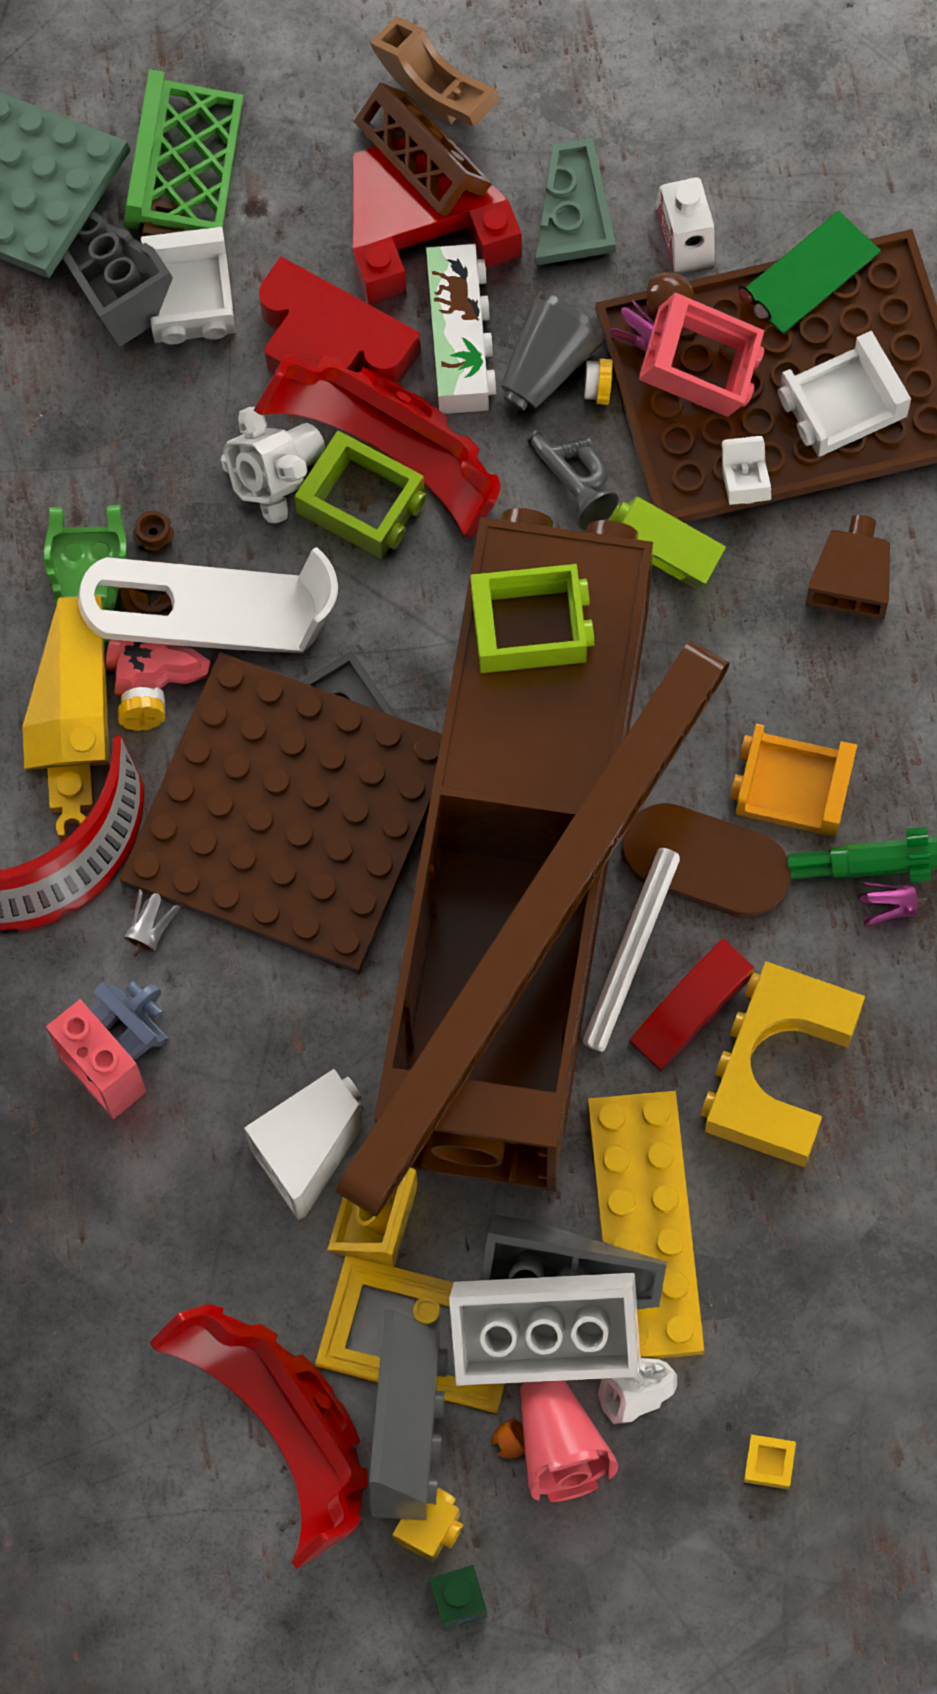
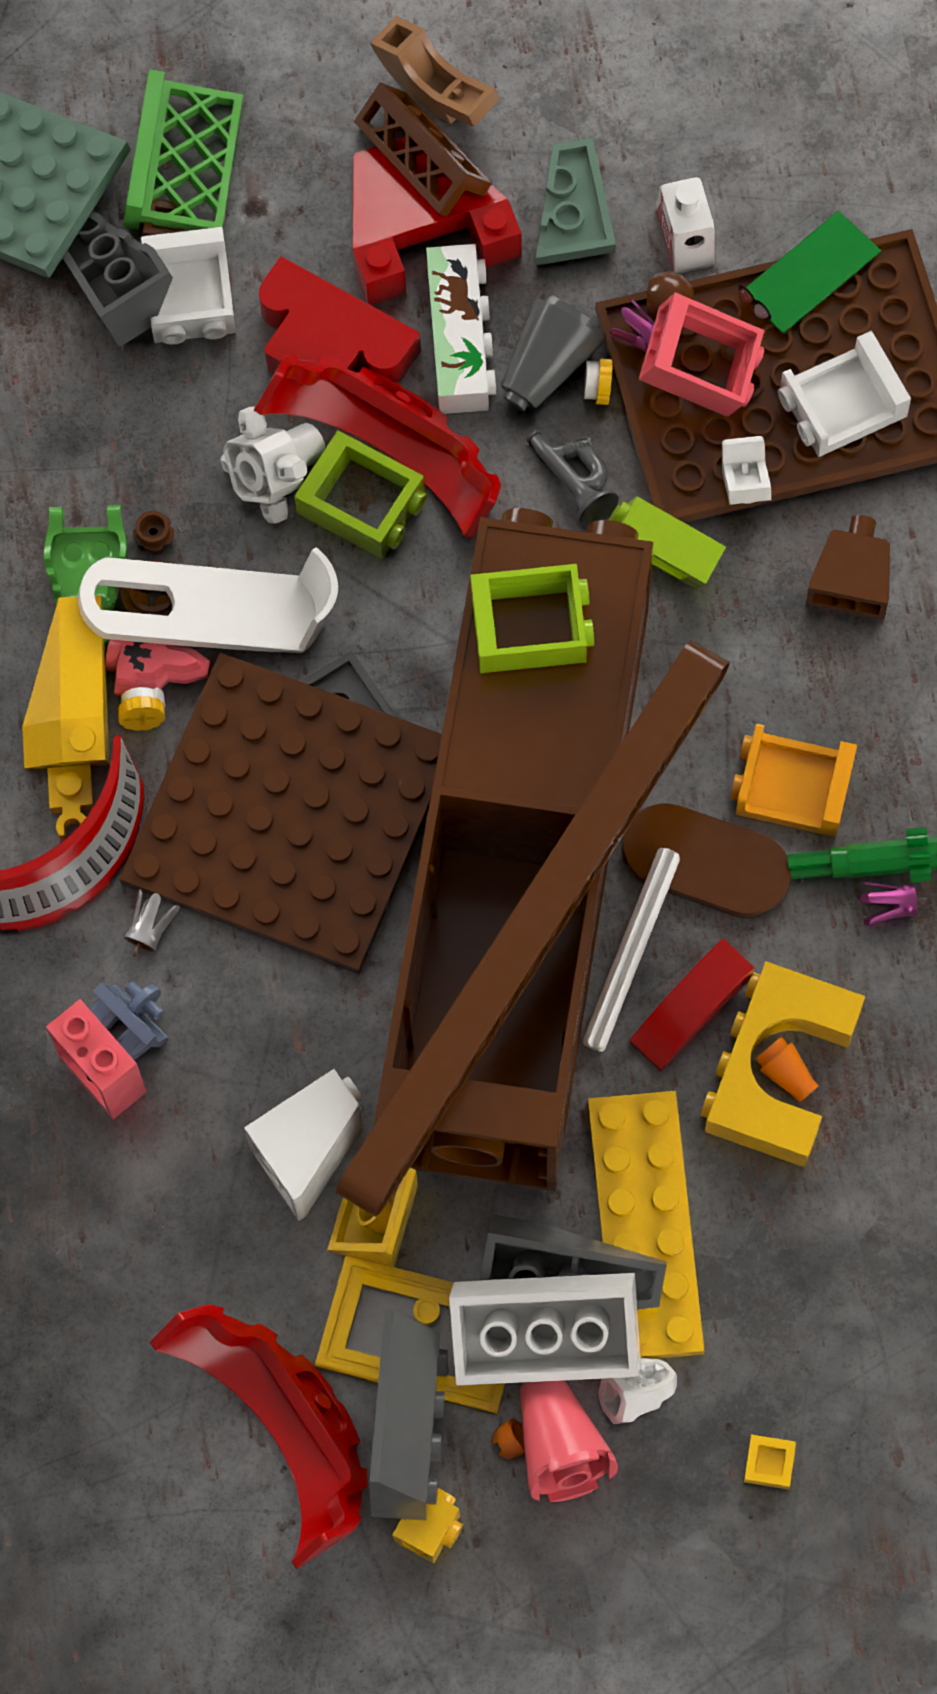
(458, 1597): dark green brick -> none
(786, 1068): none -> orange cone

